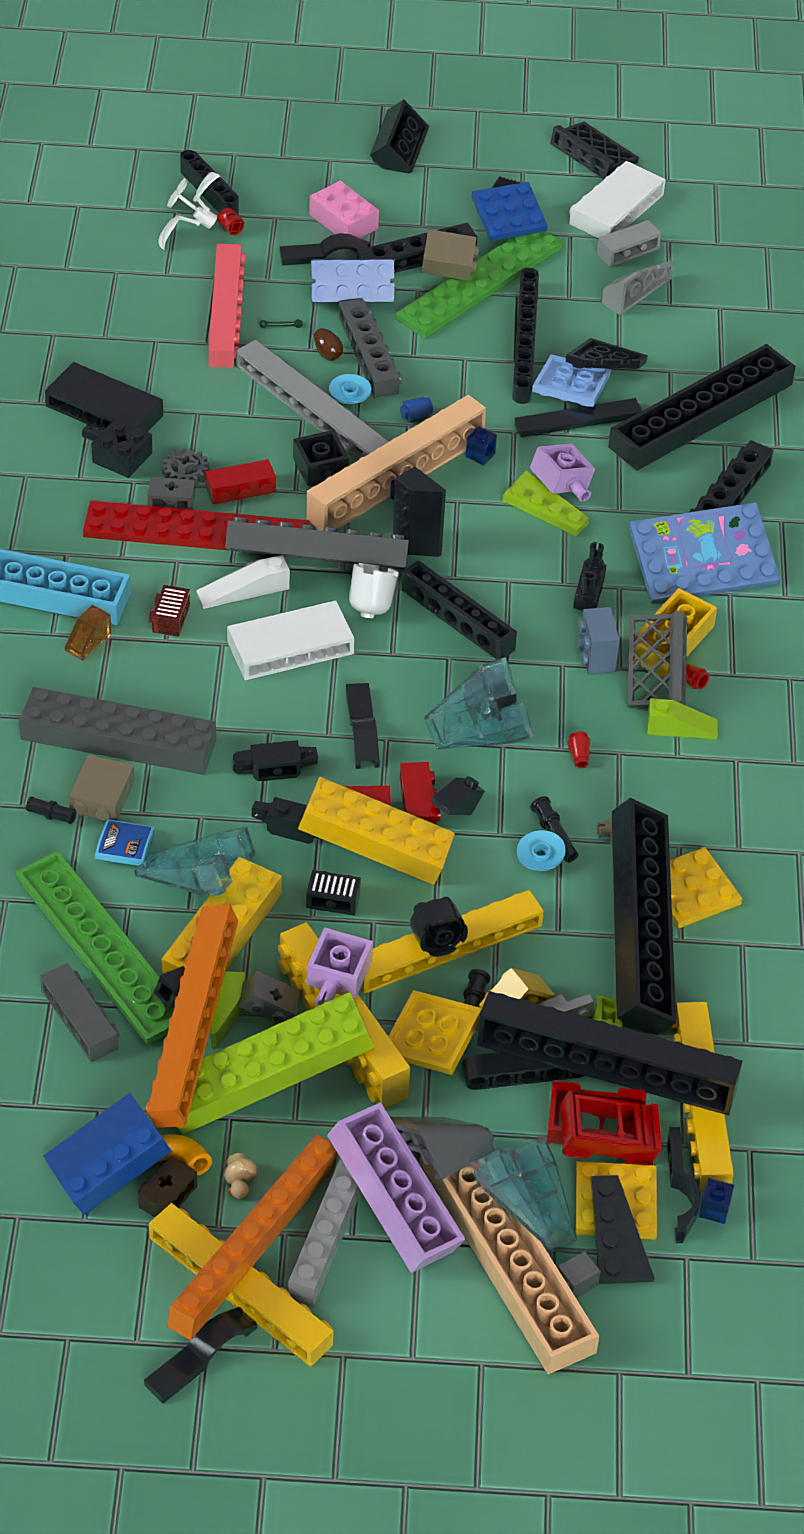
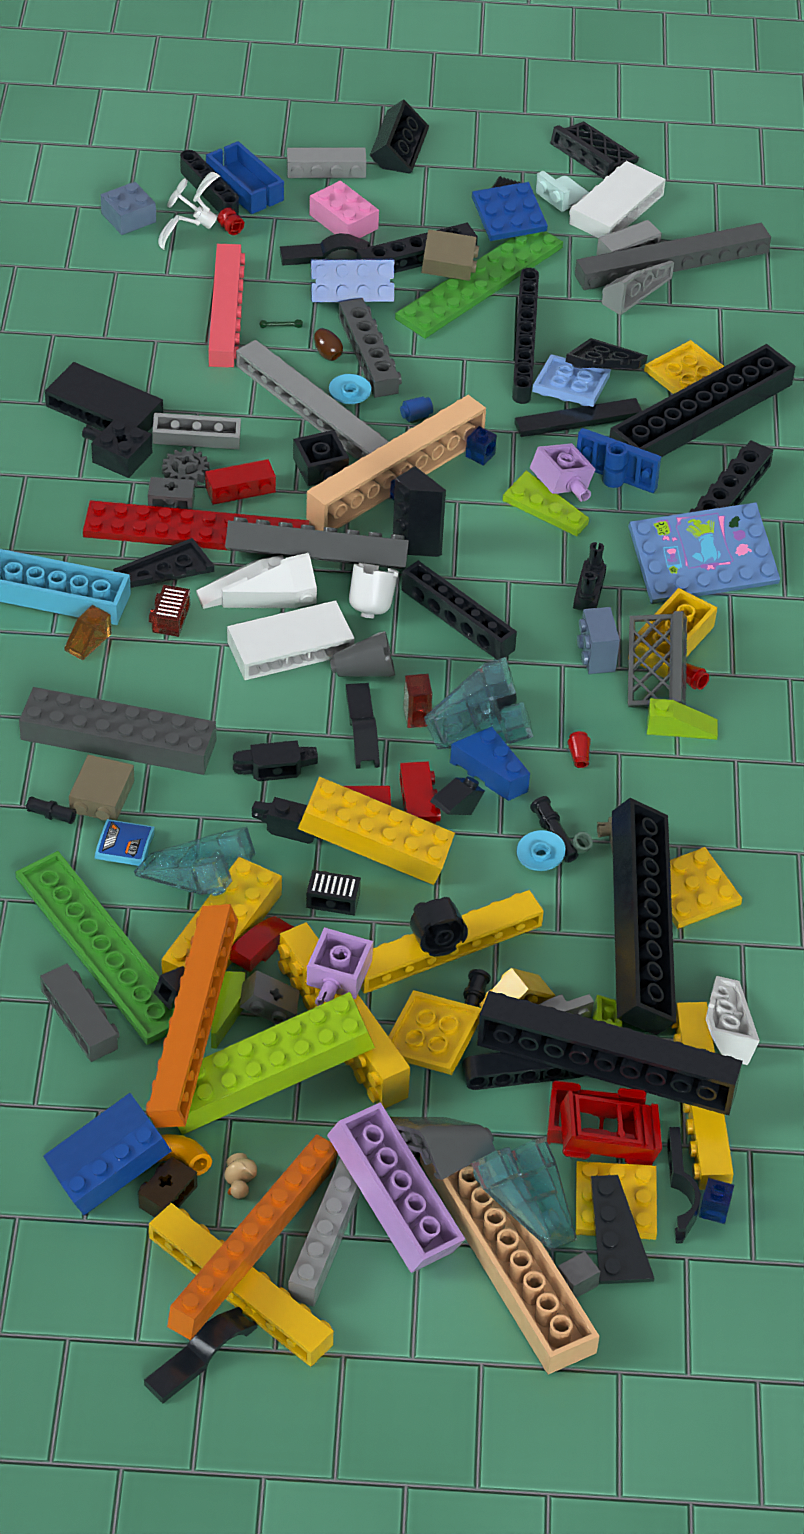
(128, 208): none -> sand blue brick
(168, 564): none -> black wing
(196, 431): none -> light grey brick
(247, 177): none -> blue piece
(258, 943): none -> red slope
(284, 586): none -> white wedge
(326, 162): none -> light grey brick
(365, 659): none -> dark grey cone
(417, 699): none -> clear red brick
(492, 762): none -> blue wedge
(560, 192): none -> light aqua bracket
(584, 842): none -> sand green hinge
(619, 461): none -> blue plate
(682, 366): none -> yellow plate
(684, 252): none -> dark grey brick
(731, 1020): none -> white wedge

